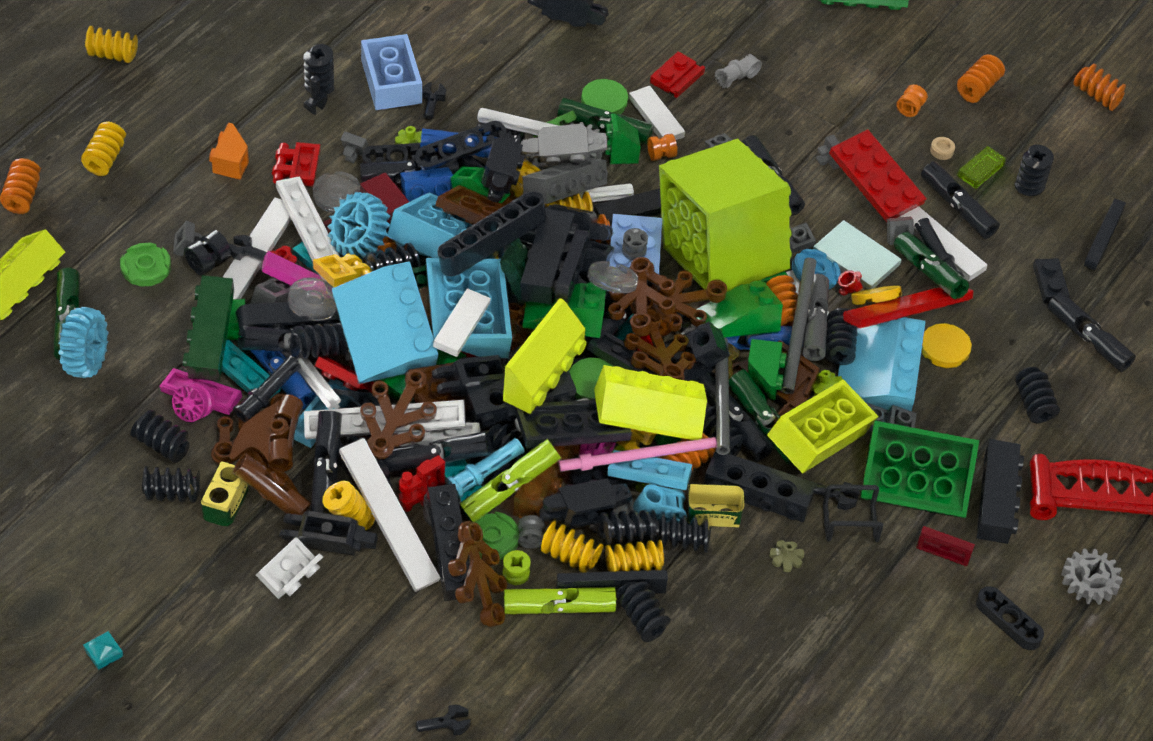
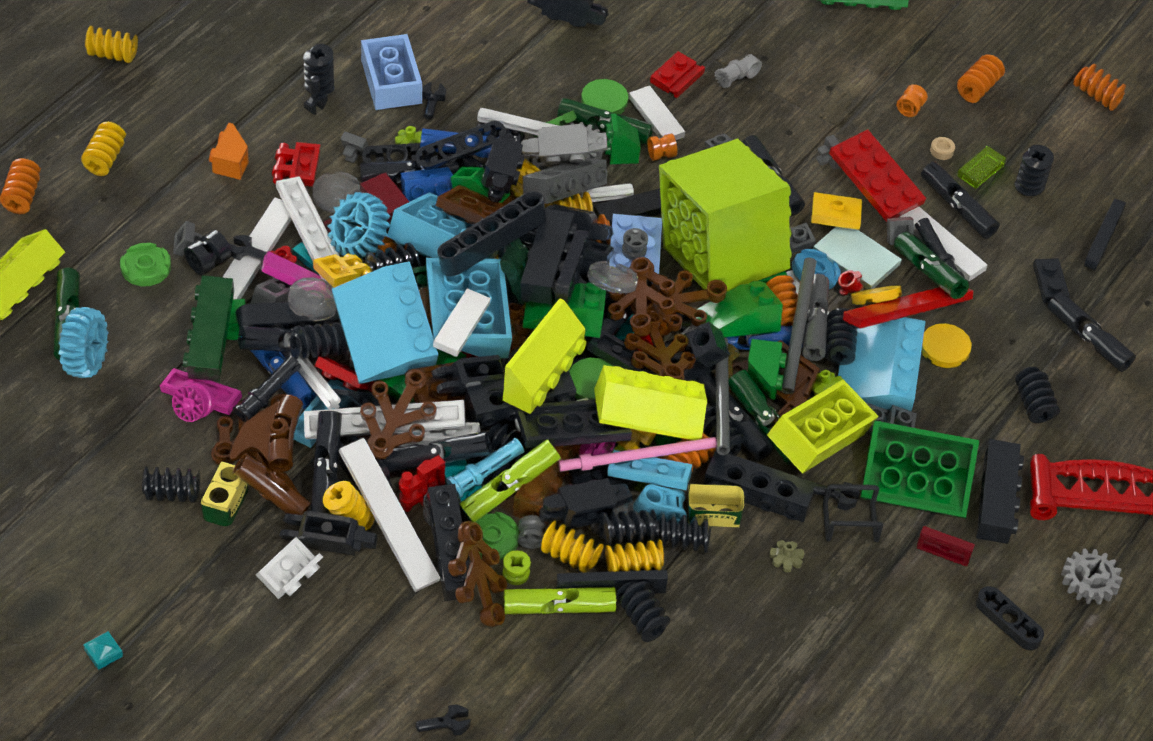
(161, 436): black piece -> none
(242, 368): teal plate -> none
(836, 211): none -> yellow plate

